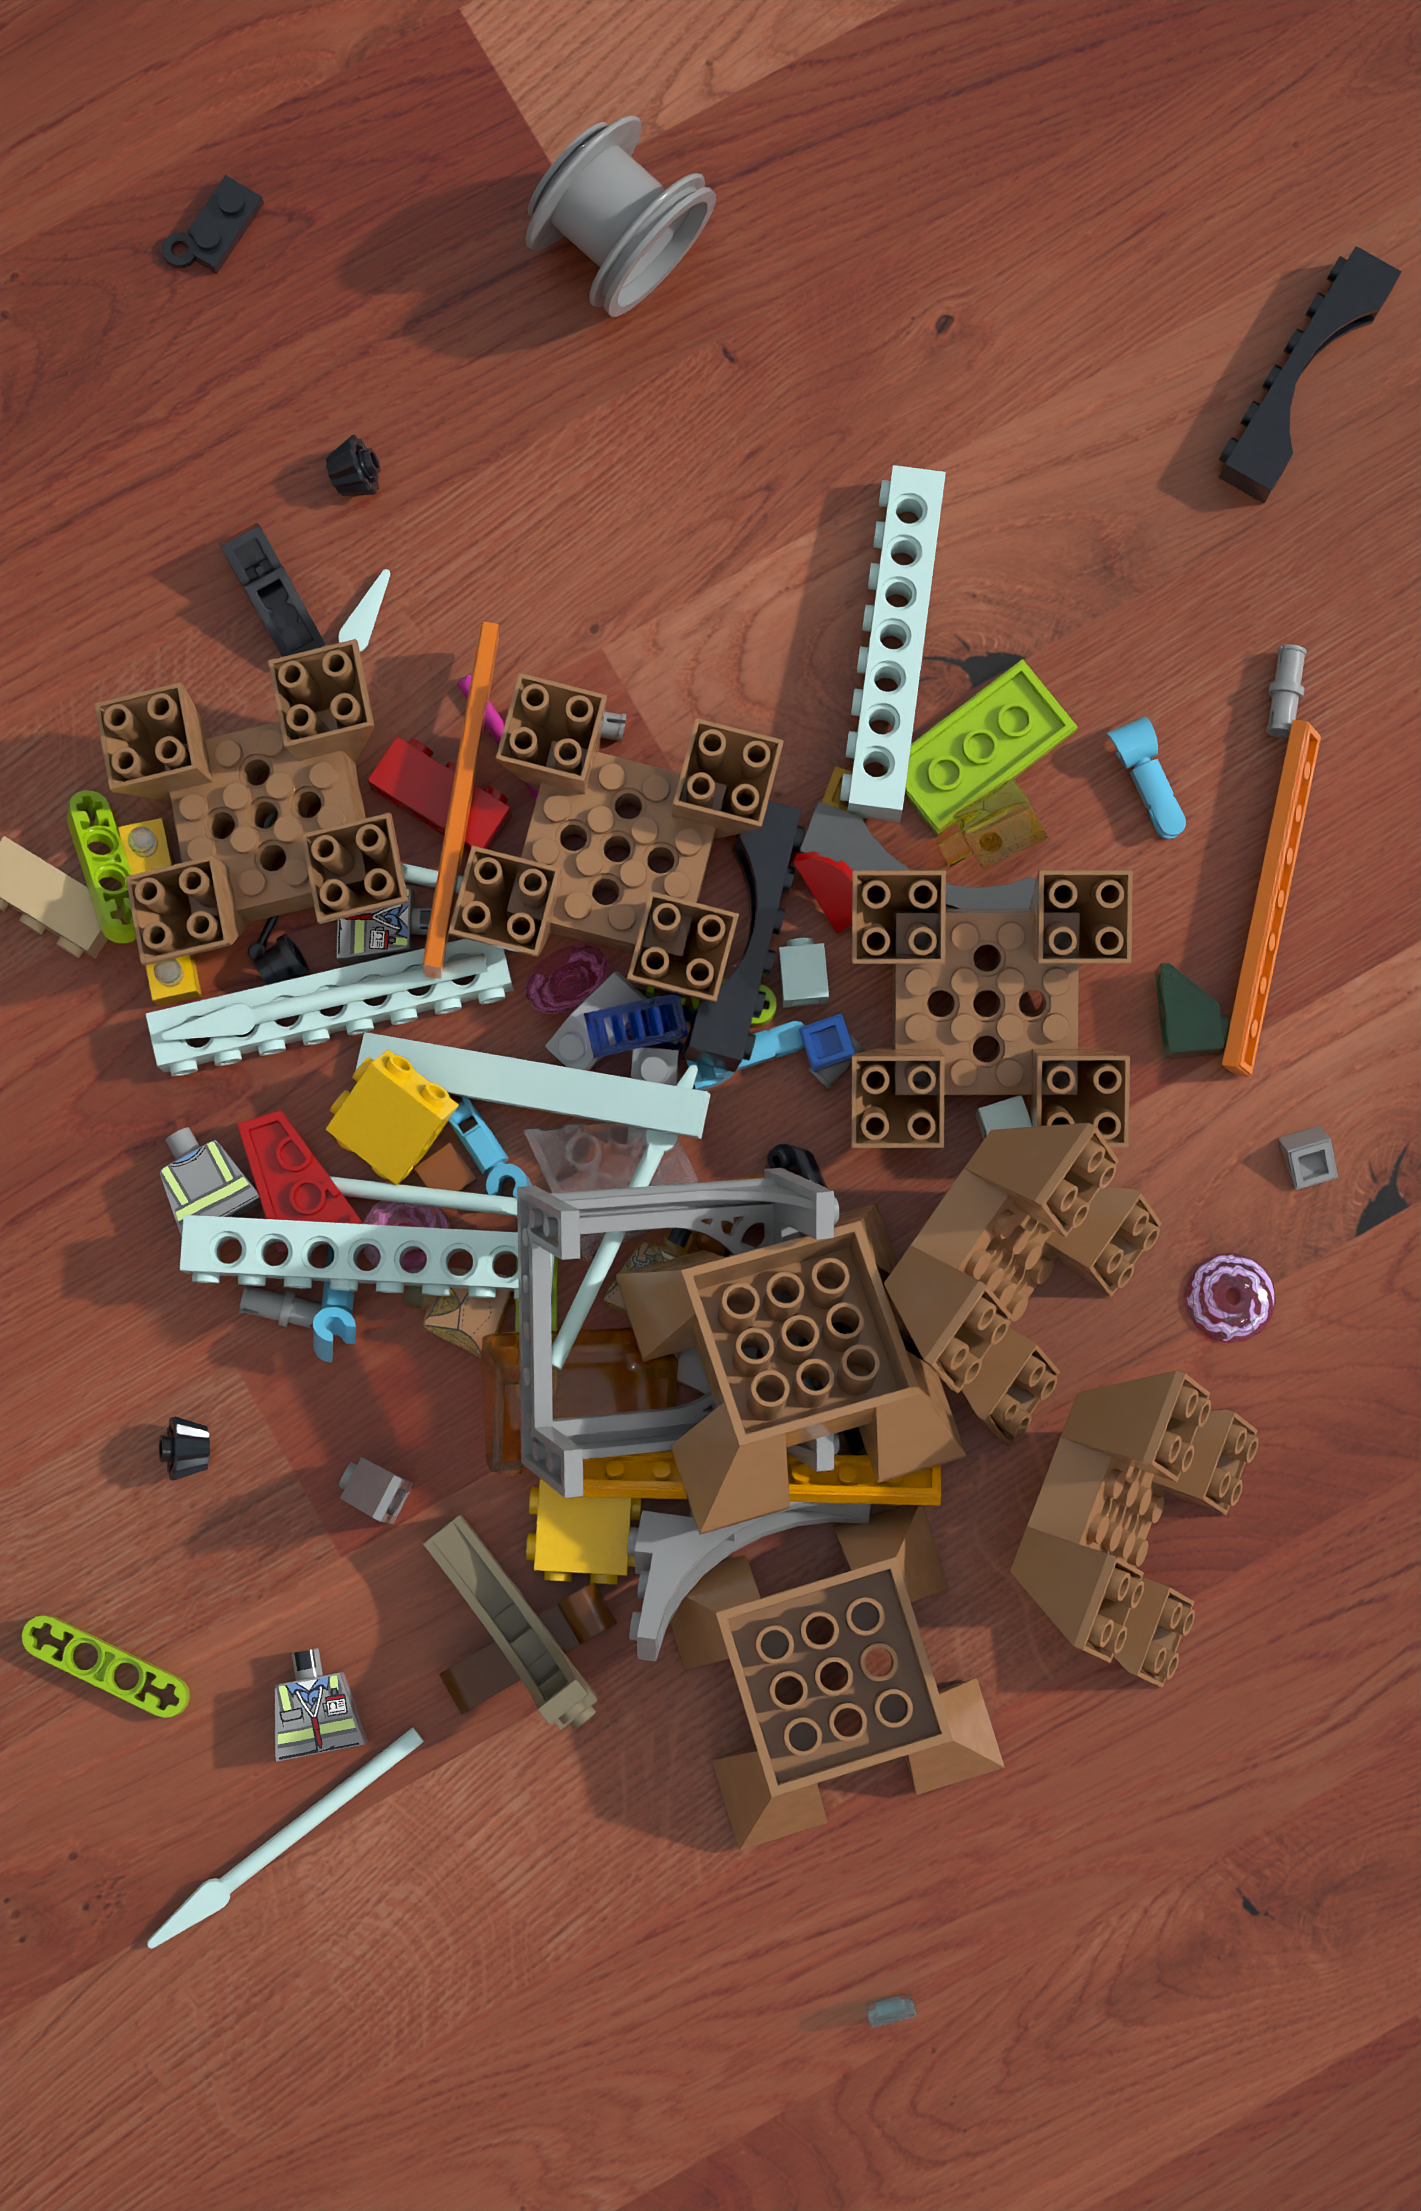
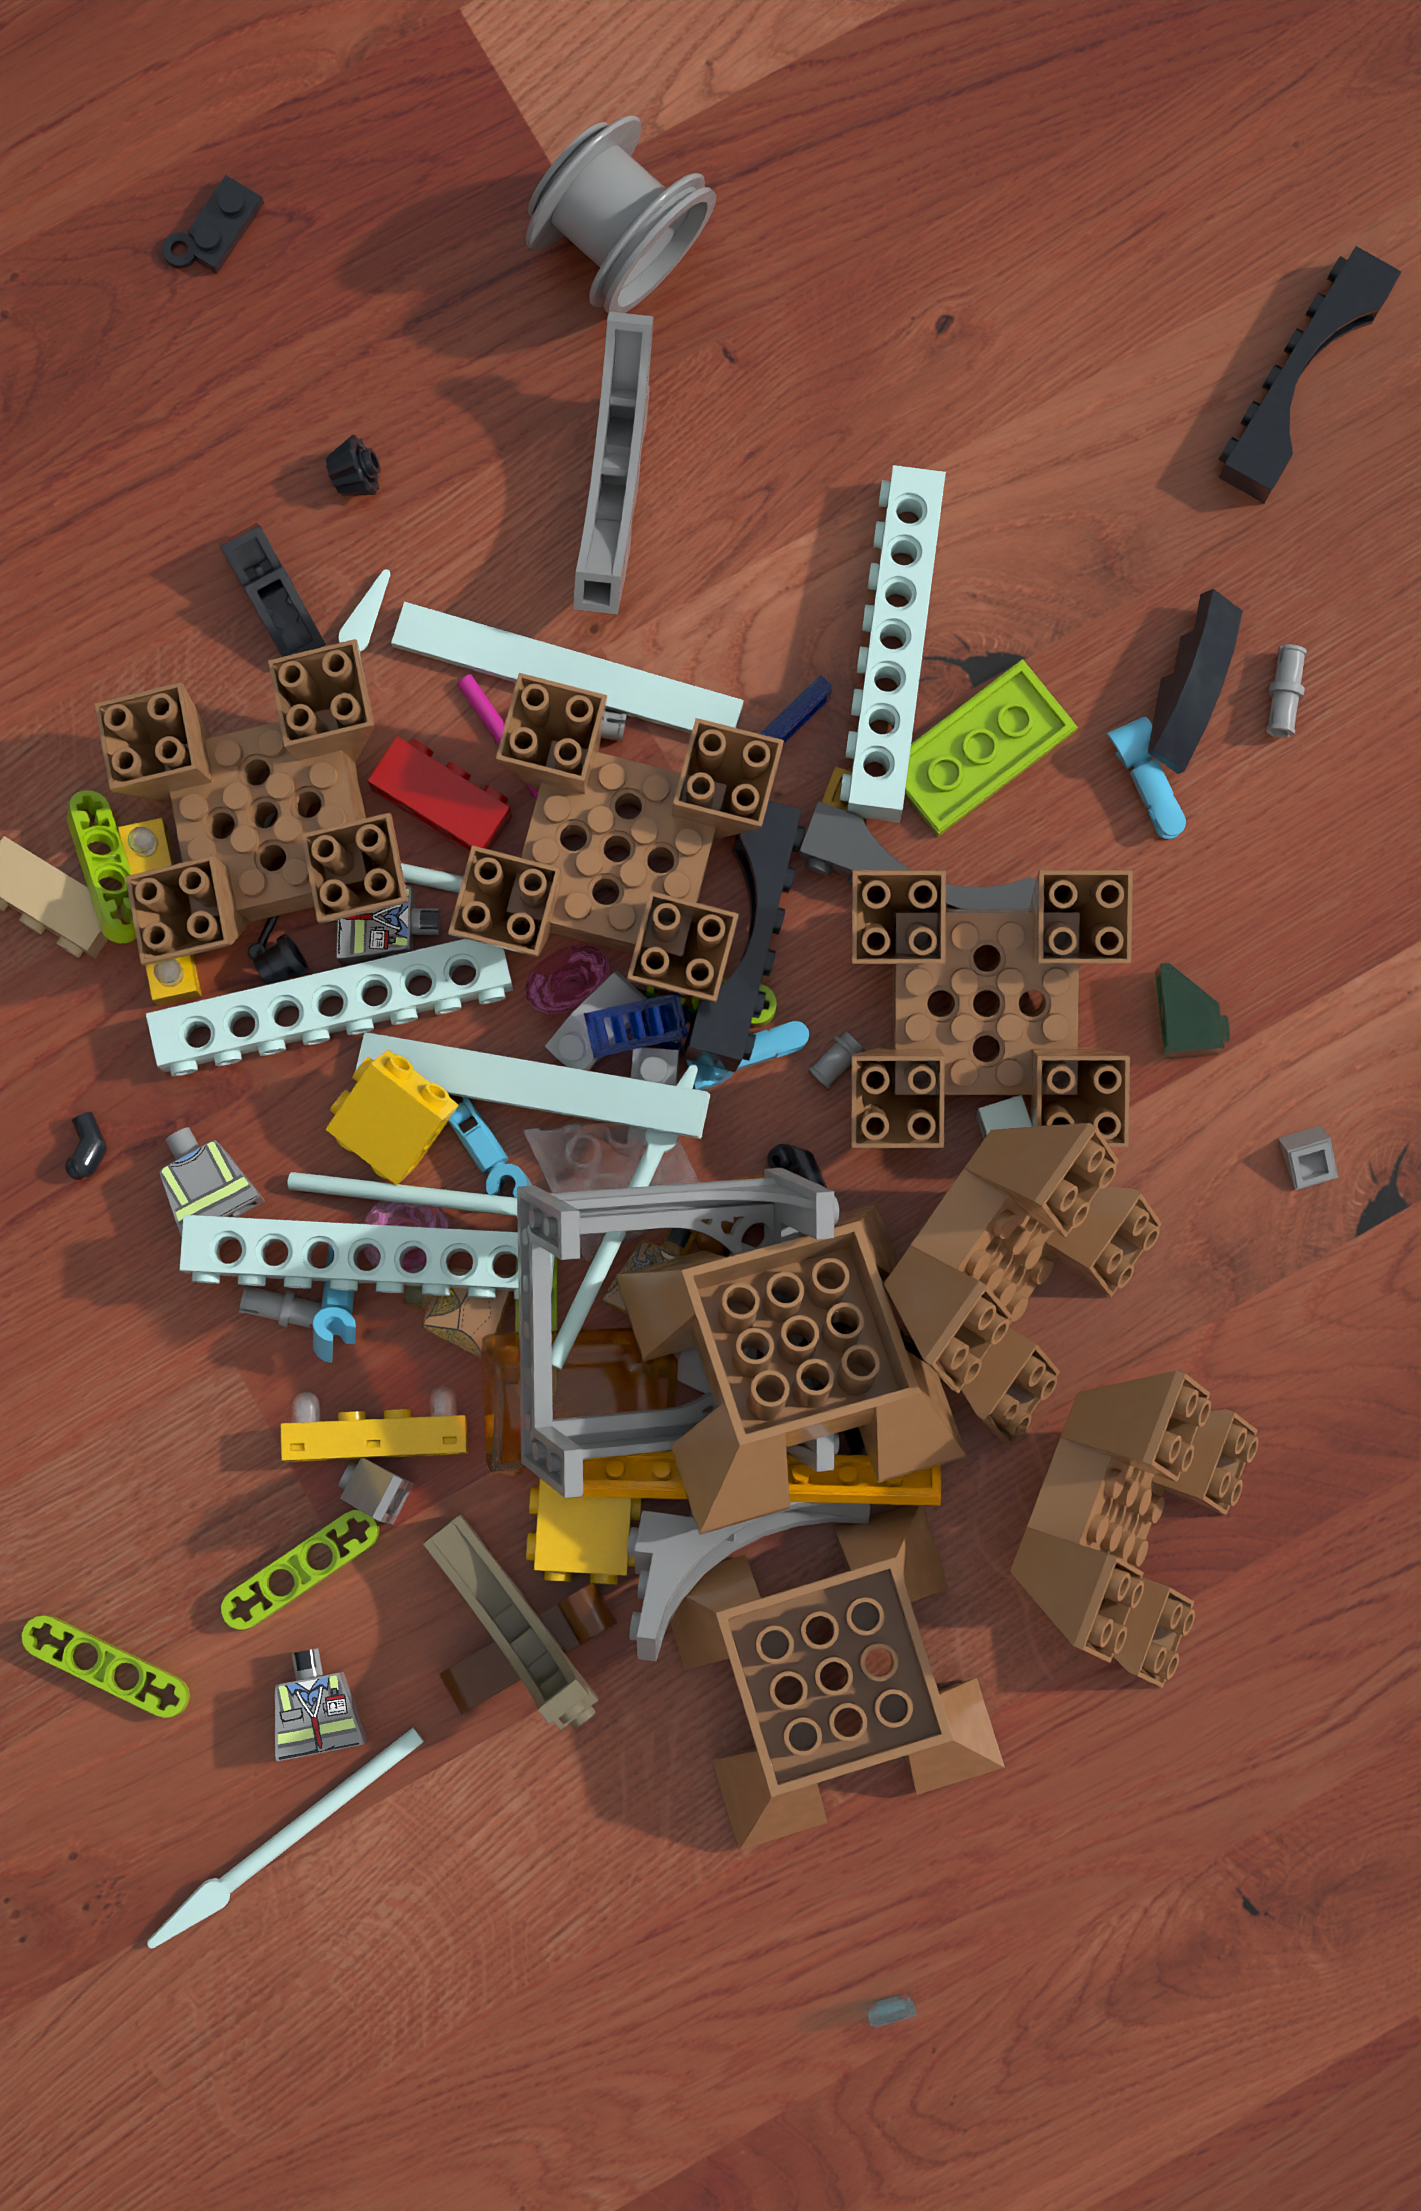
(89, 1151): none -> black arm
(184, 1448): black piece -> none
(241, 1018): light aqua piece -> none
(290, 1176): red wing -> none
(304, 1575): none -> lime beam
(374, 1438): none -> yellow piece
(446, 1170): dark orange tile -> none
(460, 800): orange tile -> none
(508, 654): none -> light aqua tile
(616, 464): none -> light grey arch
(800, 710): none -> clear blue tile
(803, 973): light aqua brick -> none
(827, 1042): blue tile -> none
(830, 885): red tile -> none
(994, 827): clear yellow torso -> none
(1194, 687): none -> black slope
(1208, 1304): dish -> none
(1271, 899): orange tile -> none

